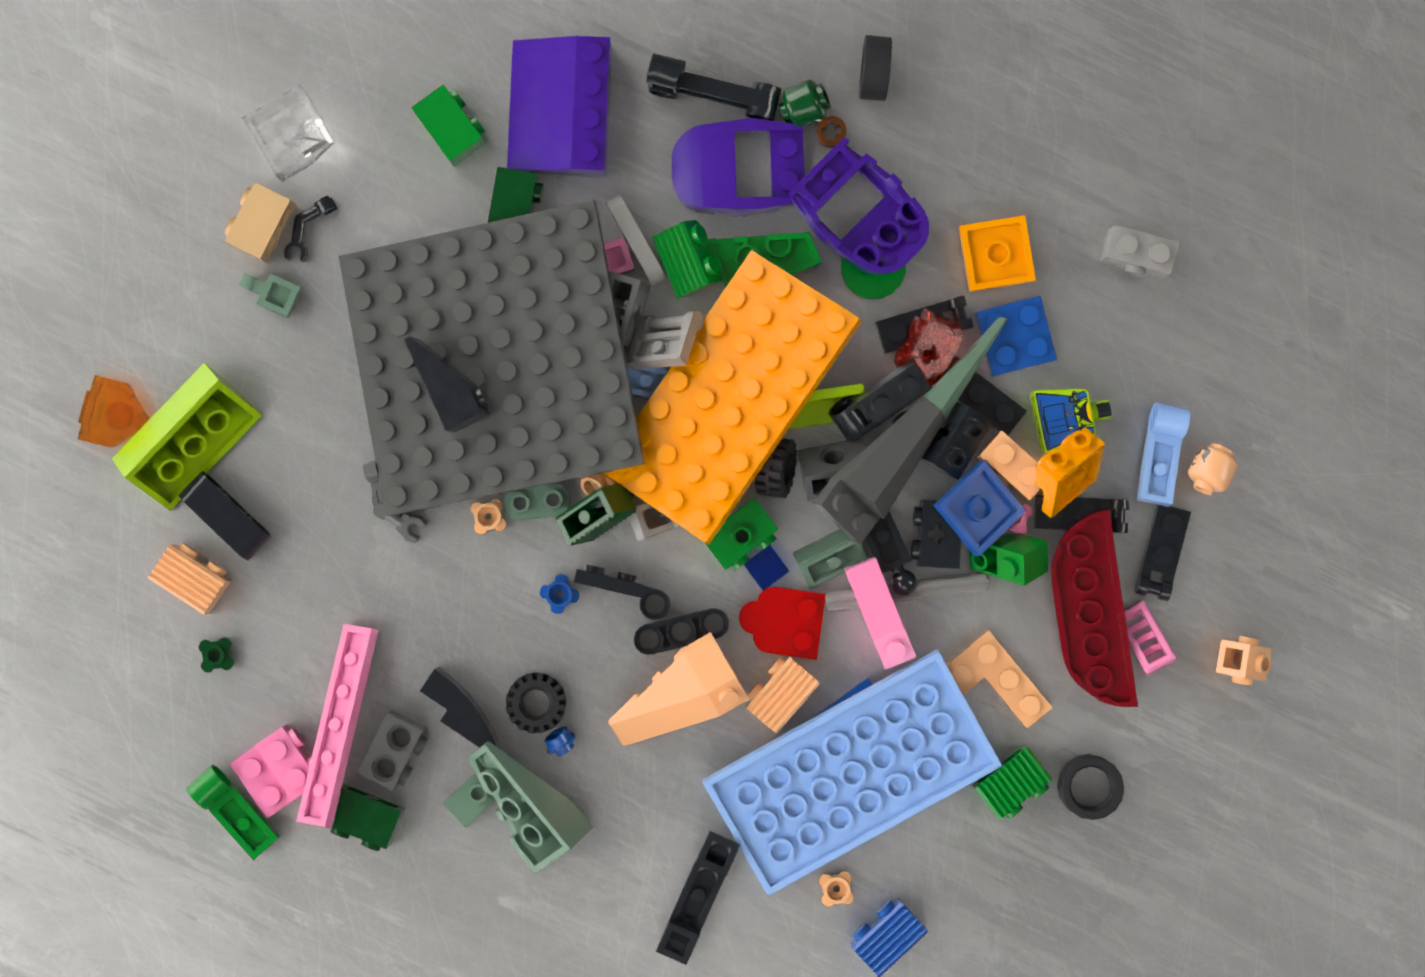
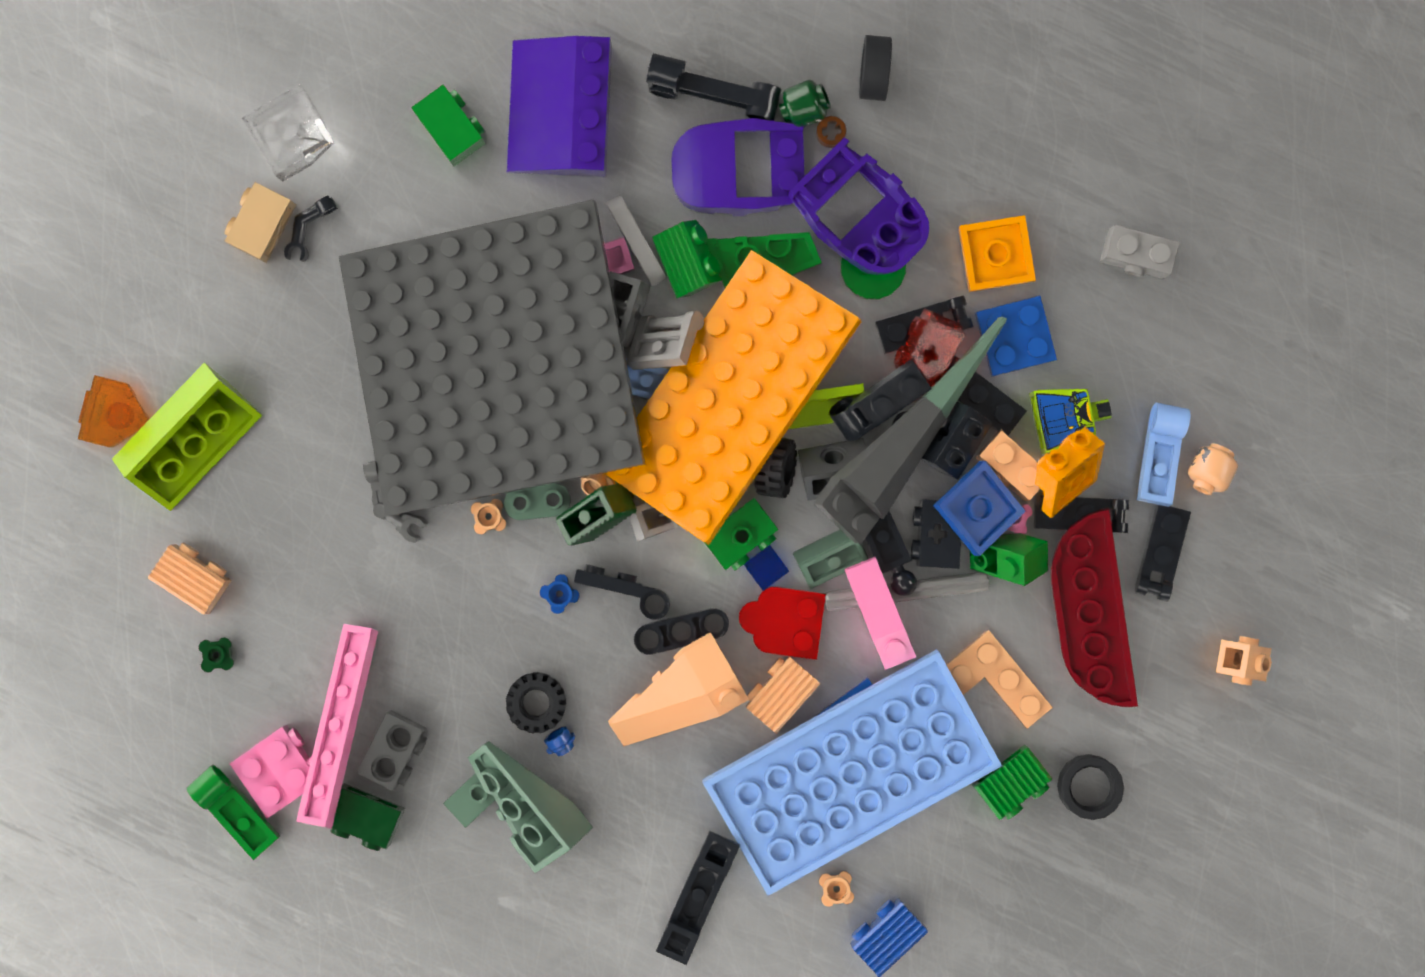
(224, 515): black beam -> none
(275, 293): sand green plate -> none
(452, 393): black slope -> none
(462, 711): black slope -> none
(514, 194): dark green brick -> none
(1159, 663): bright pink slope -> none

